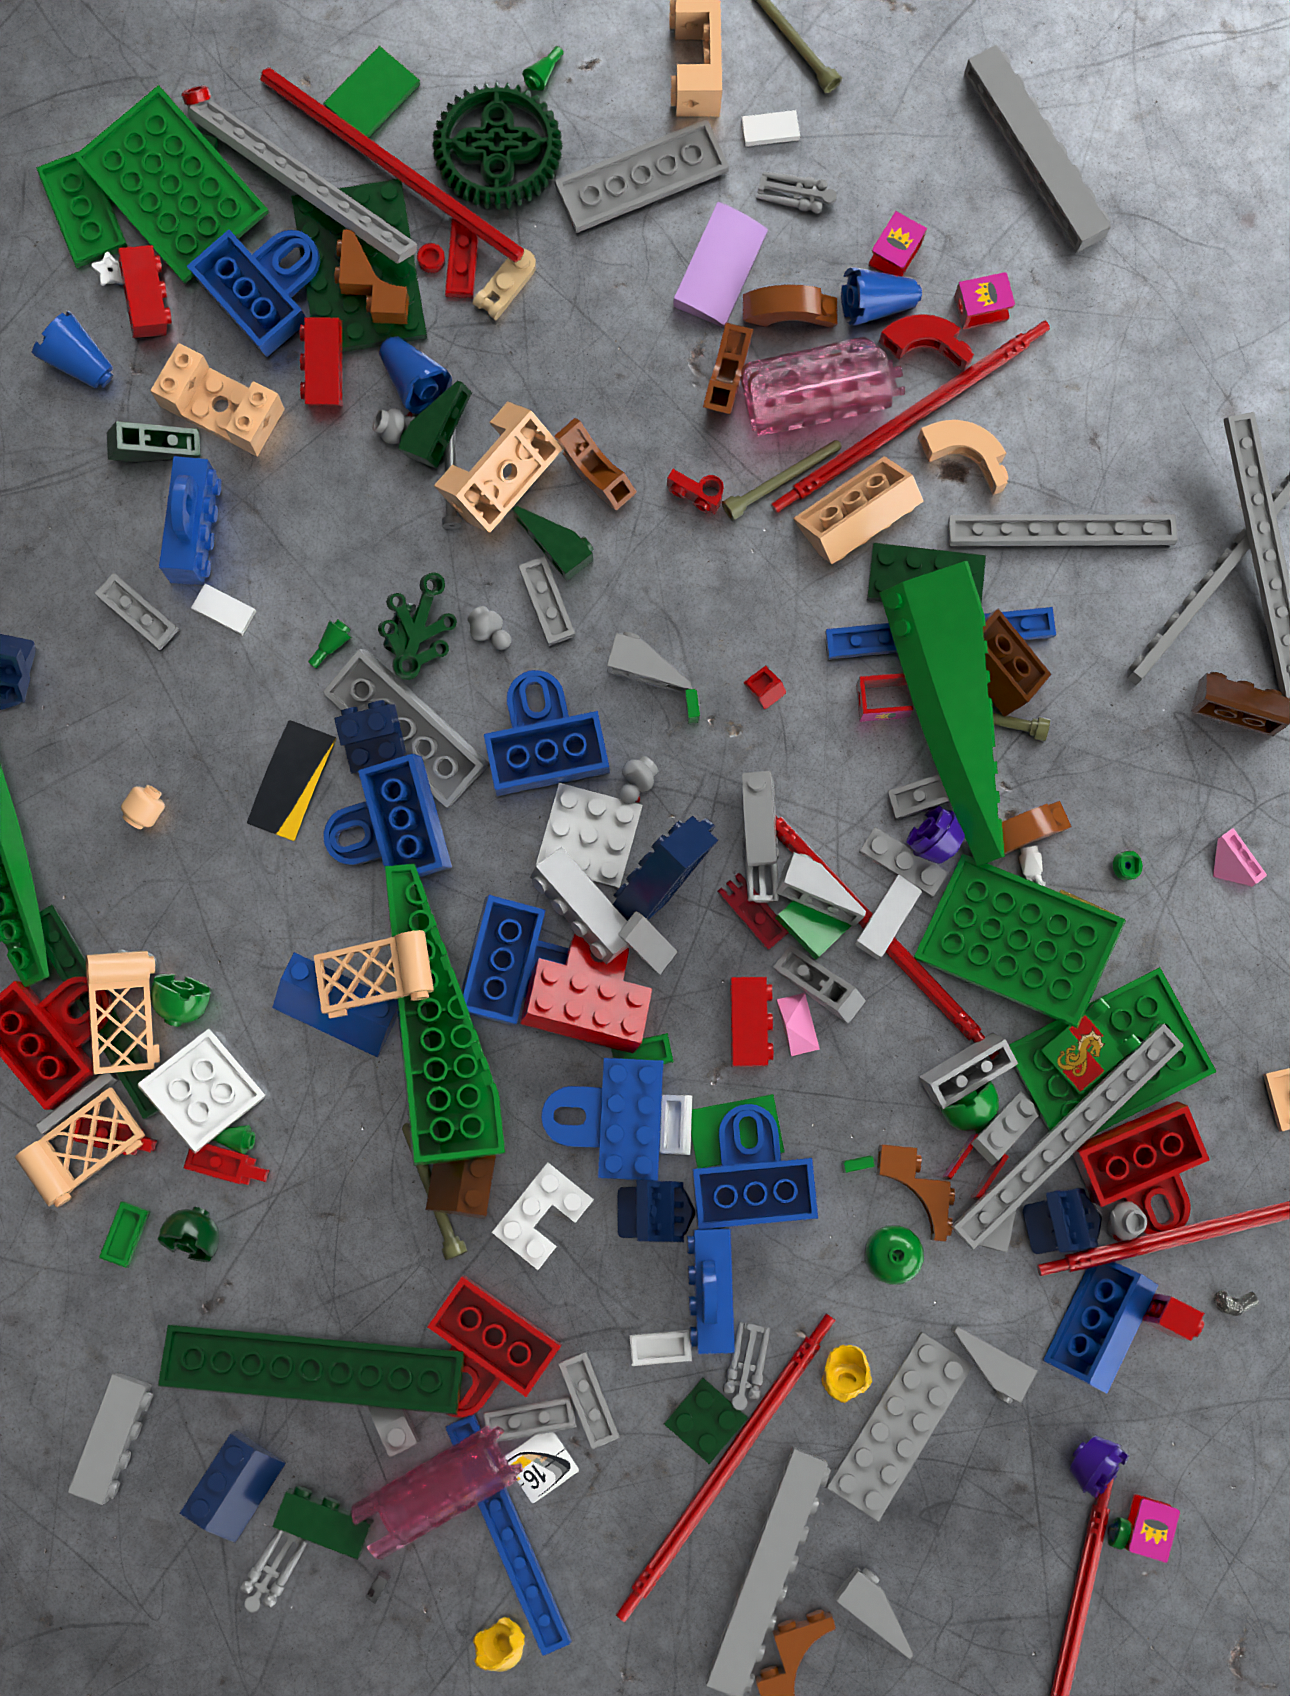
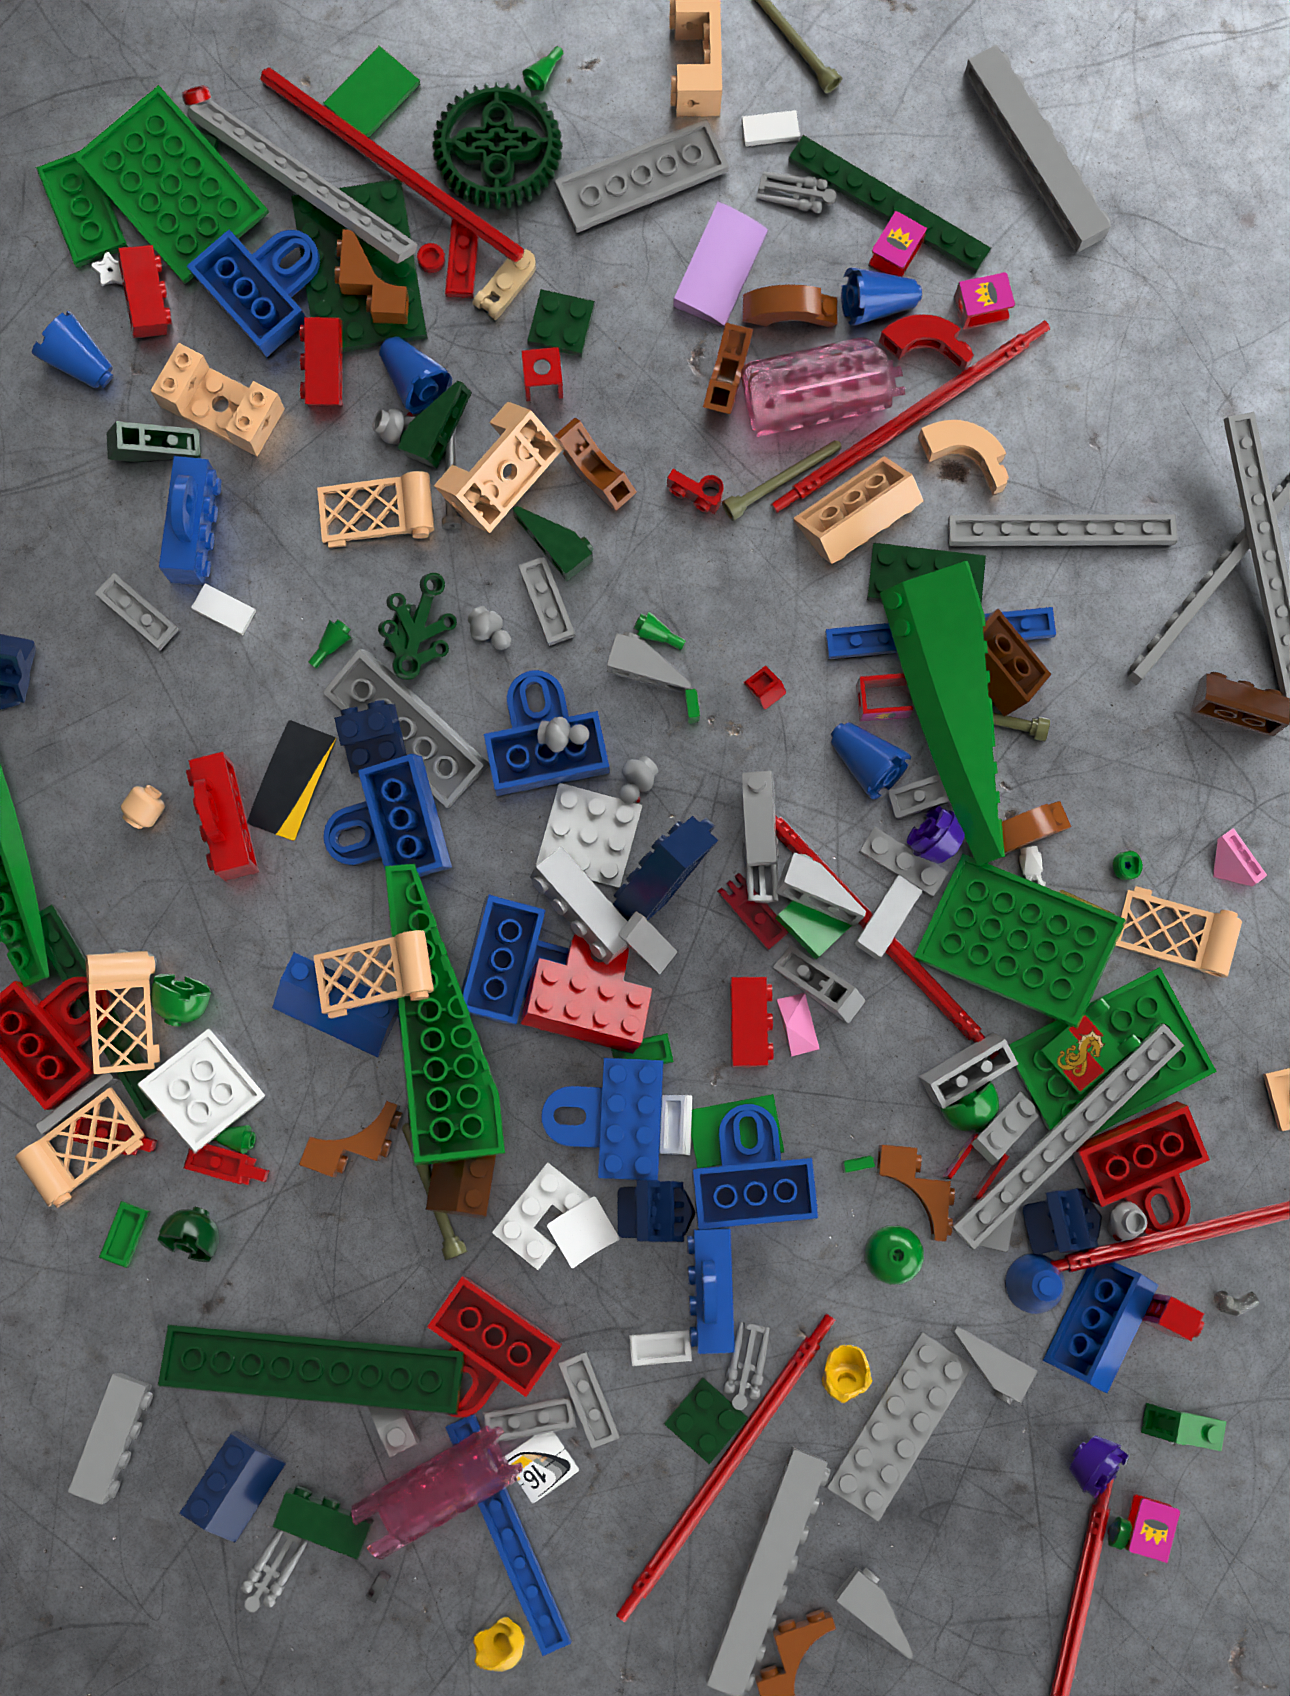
(222, 816): none -> red brick
(372, 1142): none -> dark orange arch
(411, 496): none -> light nougat piece
(533, 379): none -> red piece
(558, 732): none -> light grey animal
(561, 322): none -> dark green plate
(583, 1231): none -> white sticker
(653, 629): none -> green cone
(869, 758): none -> blue cone
(885, 201): none -> dark green plate
(1034, 1283): none -> blue cone
(1183, 1427): none -> green bracket
(1216, 941): none -> light nougat piece

